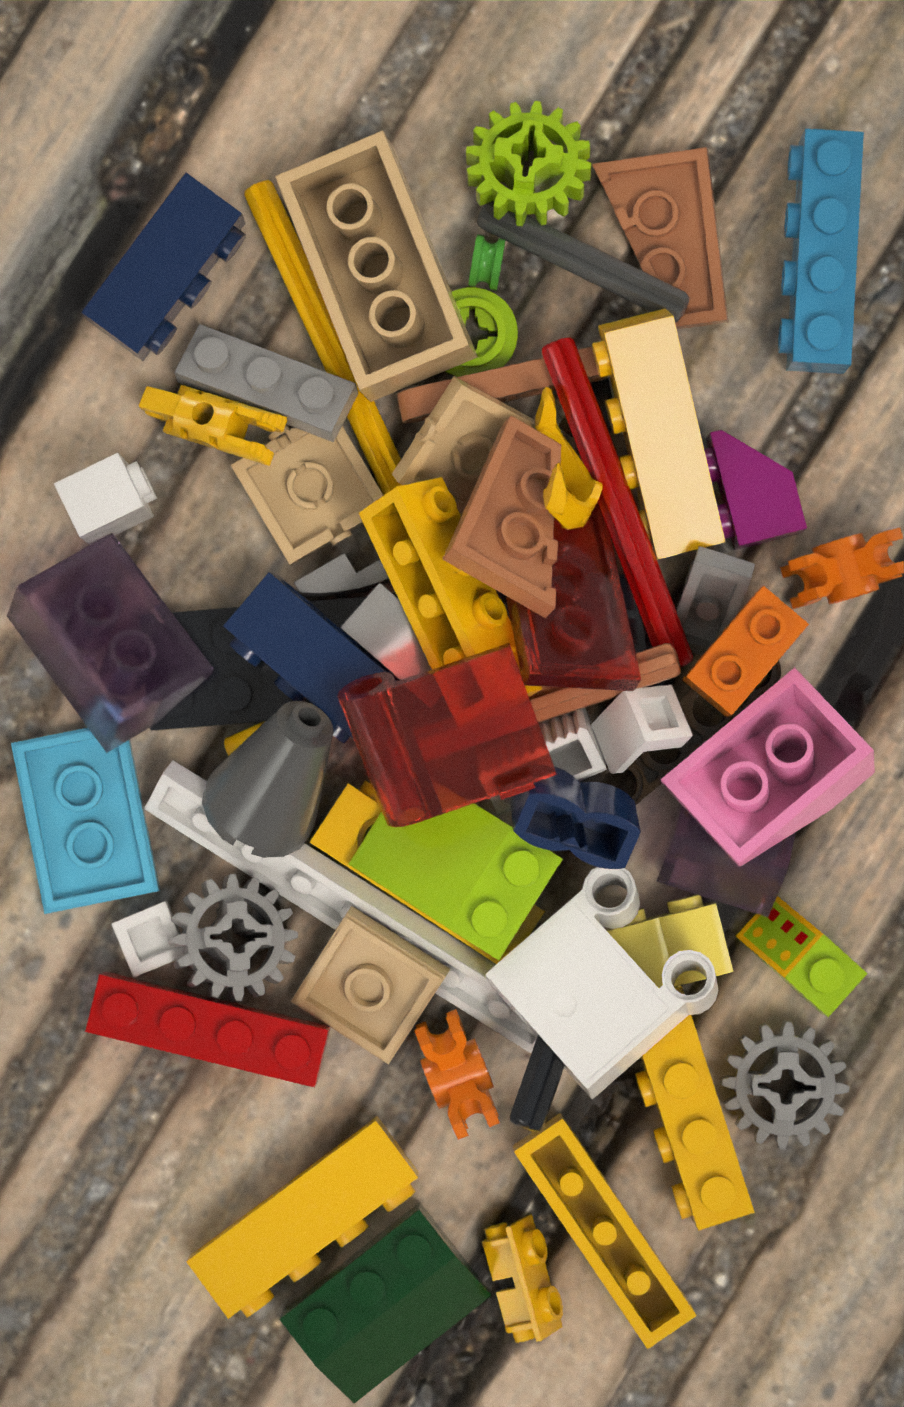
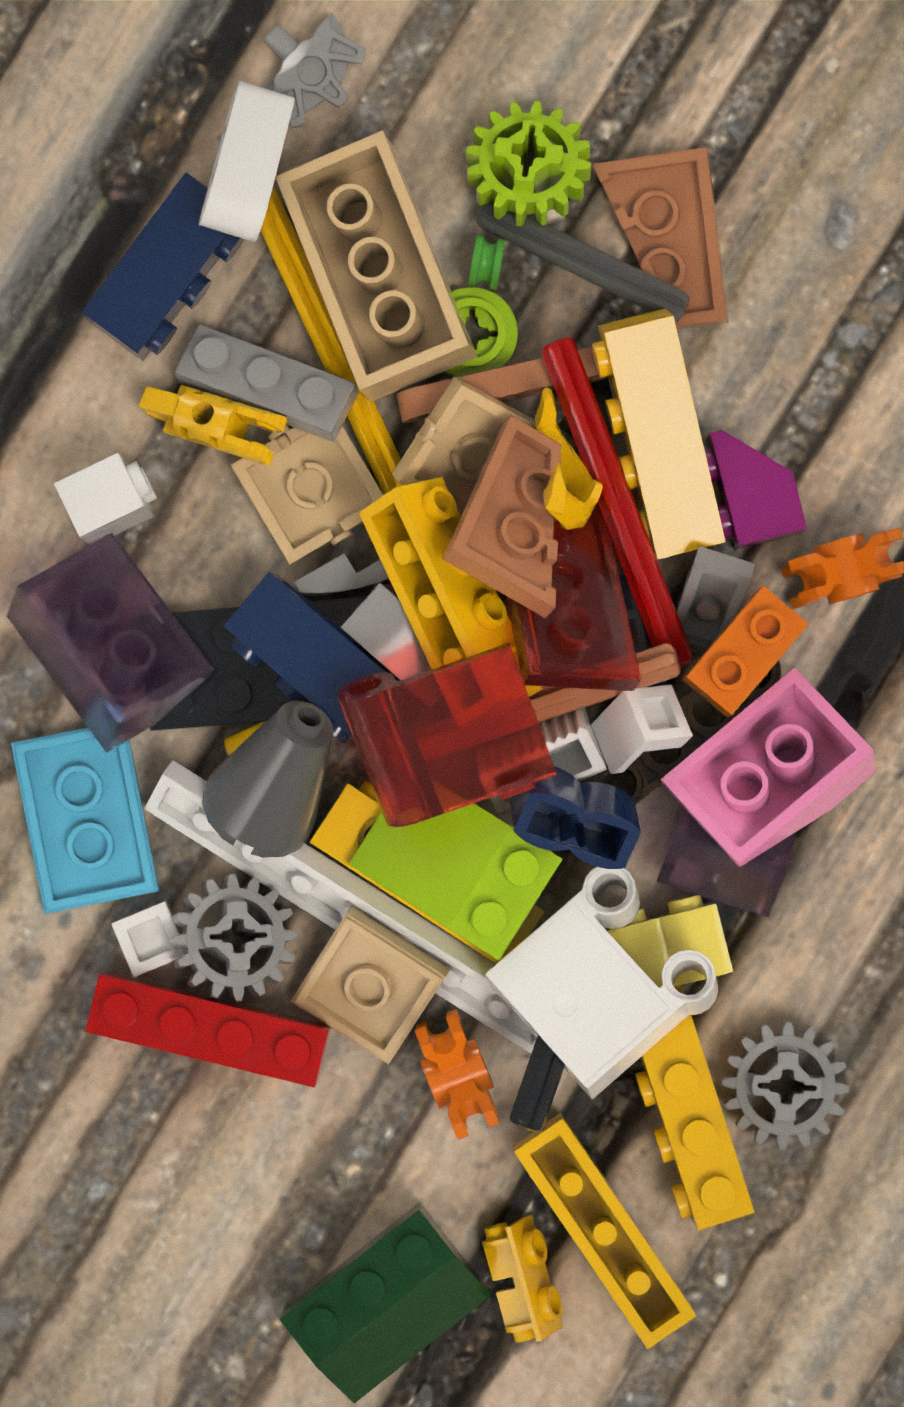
(246, 161): none -> white beam
(303, 1218): yellow brick -> none
(313, 68): none -> light grey piece
(802, 956): lime slope -> none
(824, 251): dark azure brick -> none

